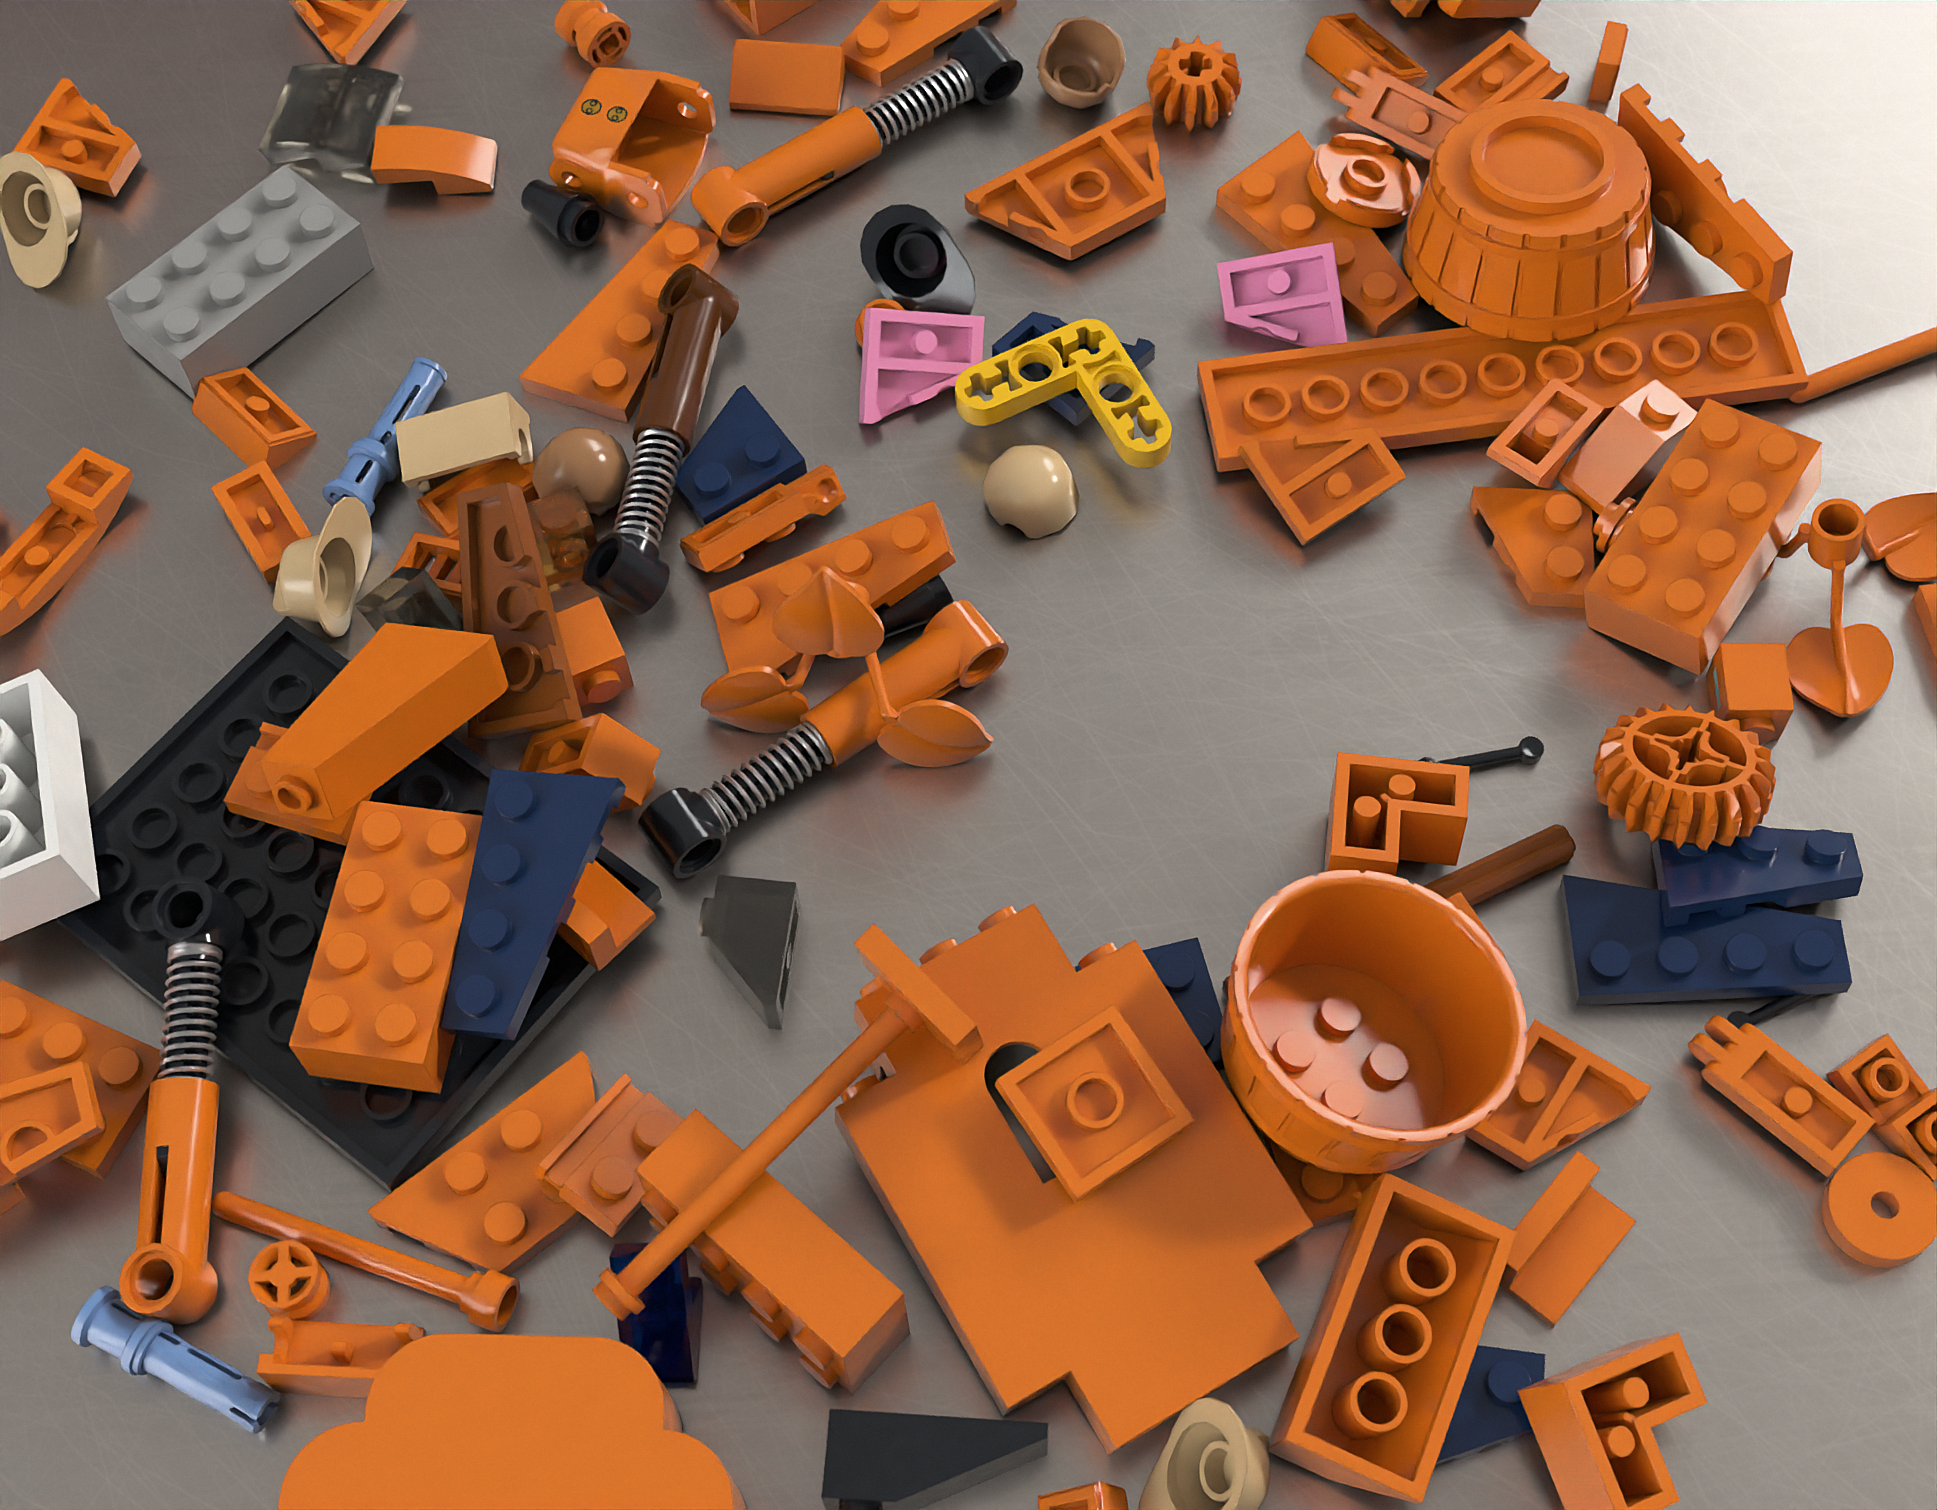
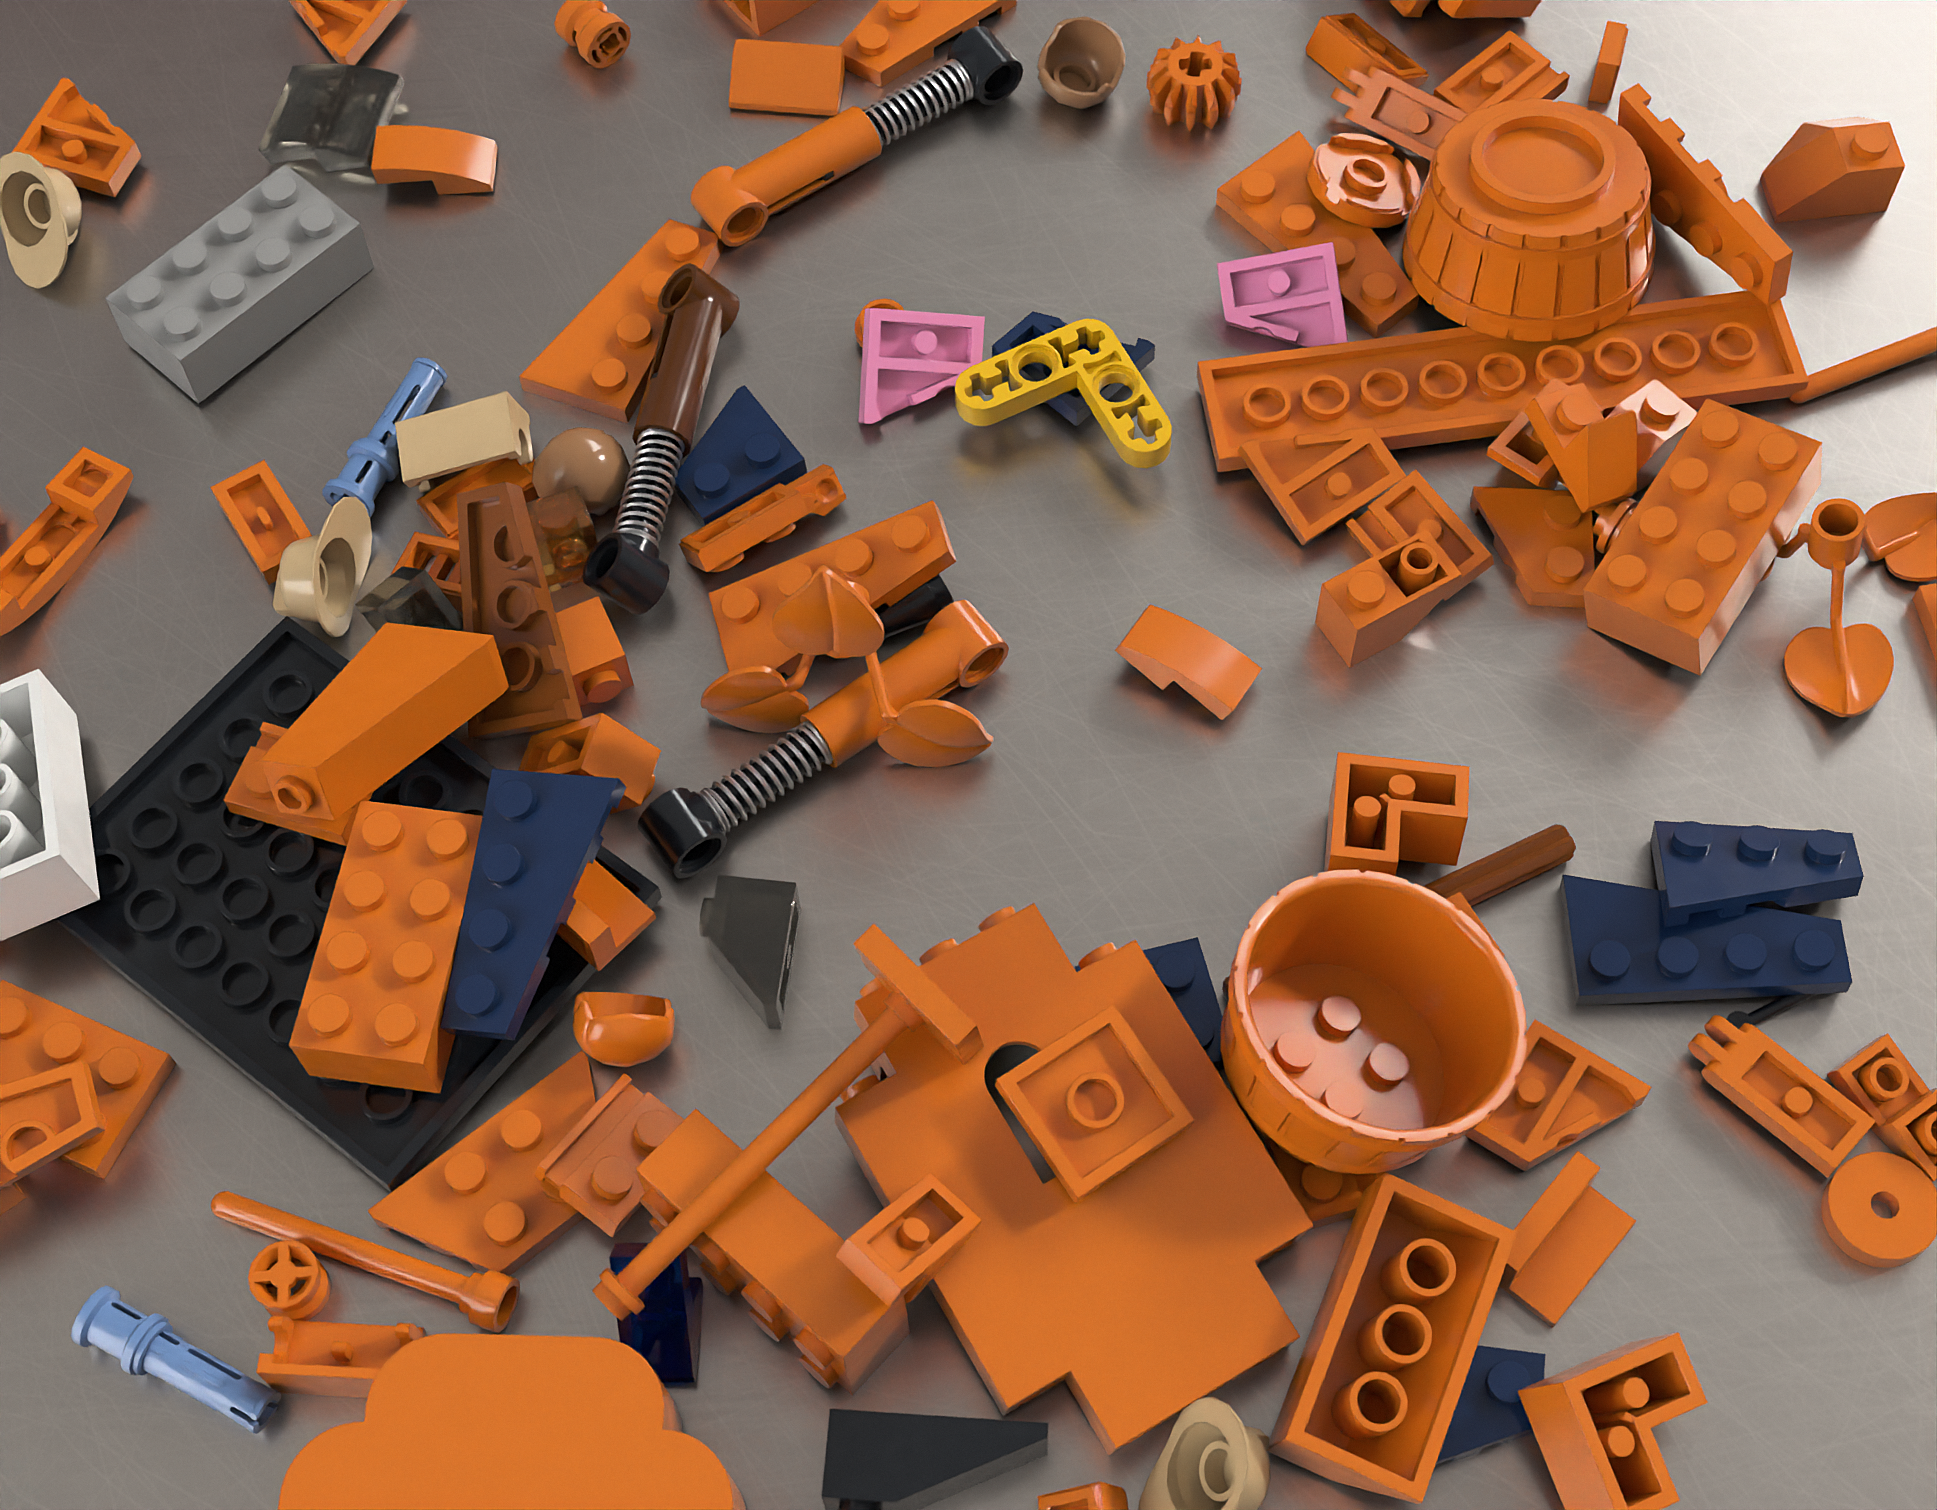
(182, 1111): piece -> none
(250, 418): orange slope -> none
(565, 212): black cone -> none
(622, 1026): none -> orange hair
(634, 141): orange piece -> none
(909, 1240): none -> orange slope
(917, 261): black piece -> none
(1031, 490): tan hair -> none
(1080, 189): orange wing -> none
(1178, 650): none -> orange slope
(1384, 597): none -> orange slope
(1409, 510): none -> orange plate
(1528, 751): black hinge -> none
(1590, 452): none -> orange slope
(1684, 776): orange gear -> none
(1752, 686): orange brick -> none
(1834, 170): none -> orange slope

